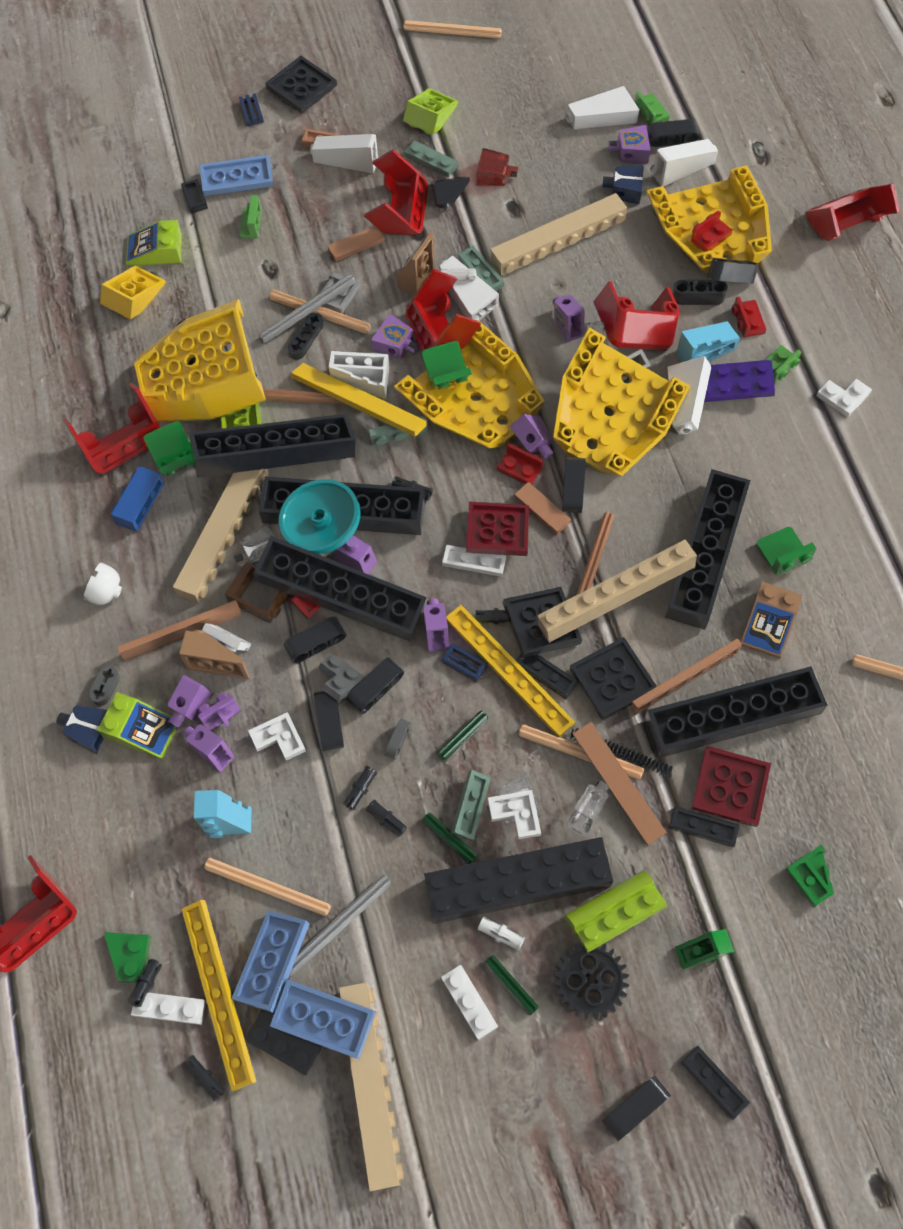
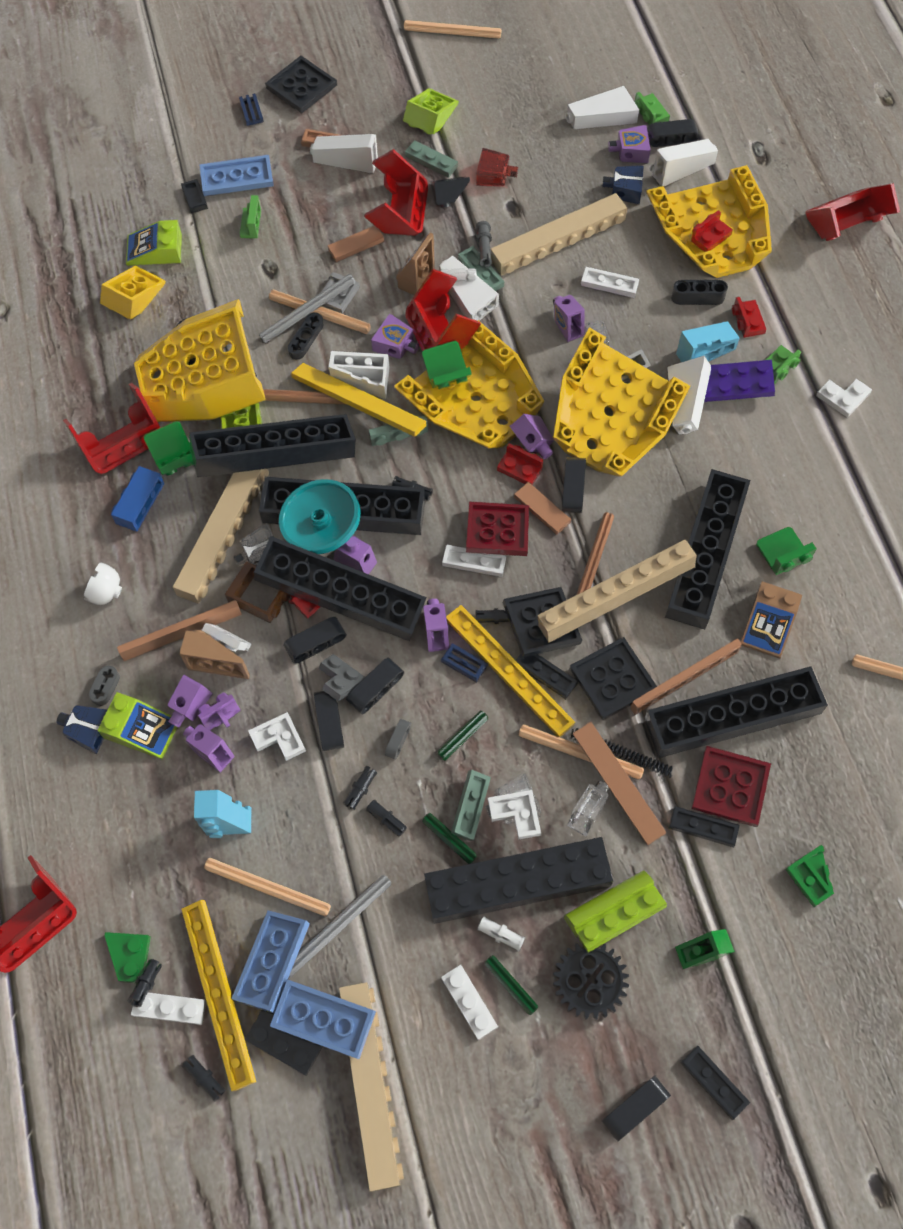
(484, 238): none -> dark grey pin
(610, 282): none -> white plate
(638, 328): red windscreen -> none
(732, 270): beam -> none

